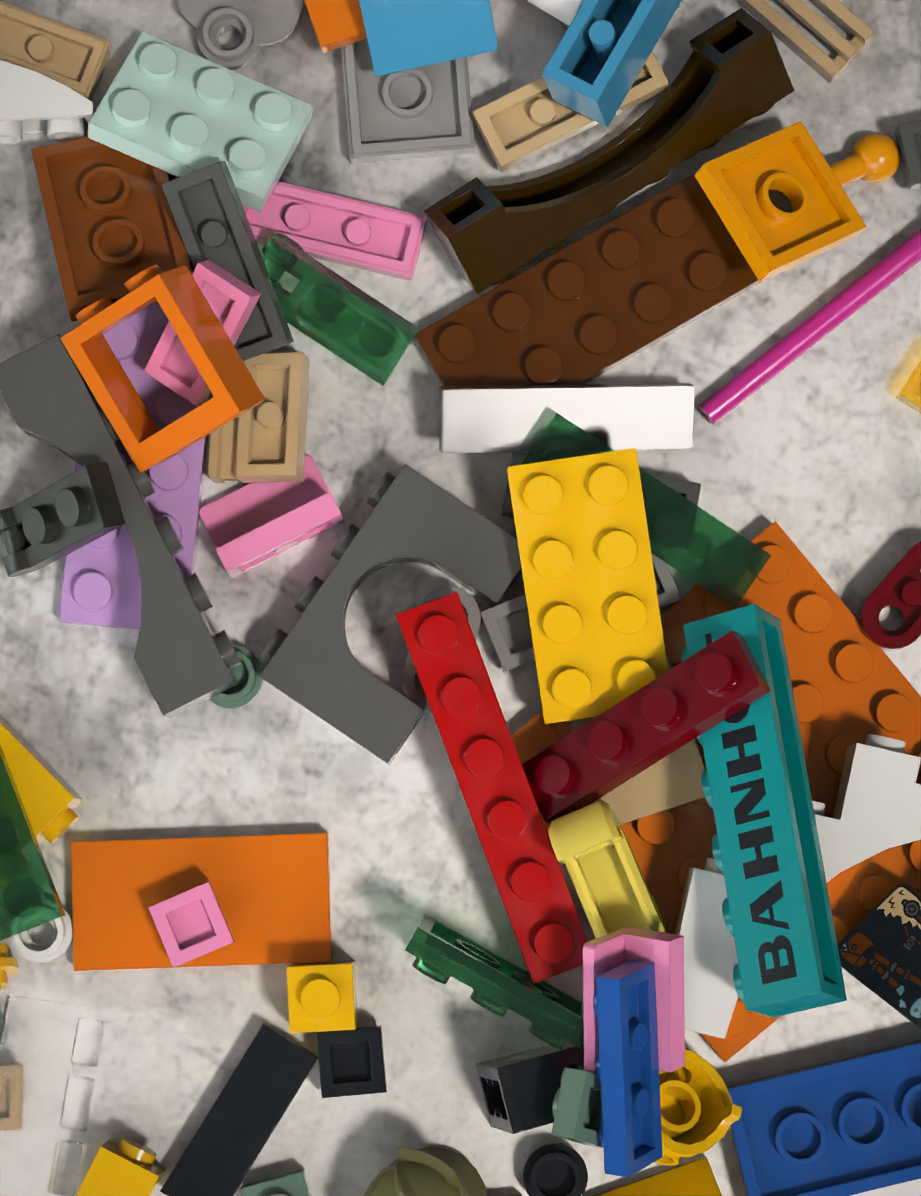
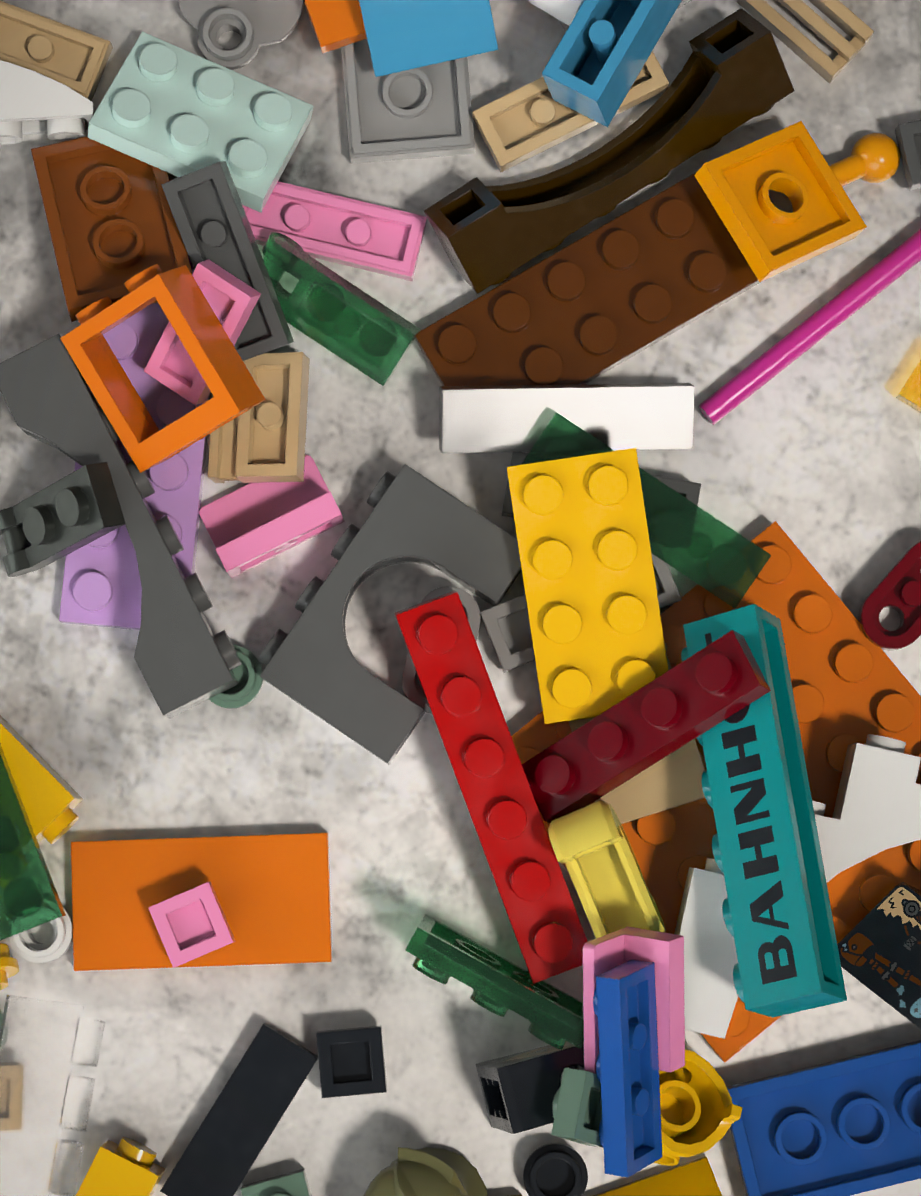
(322, 996): yellow brick -> none

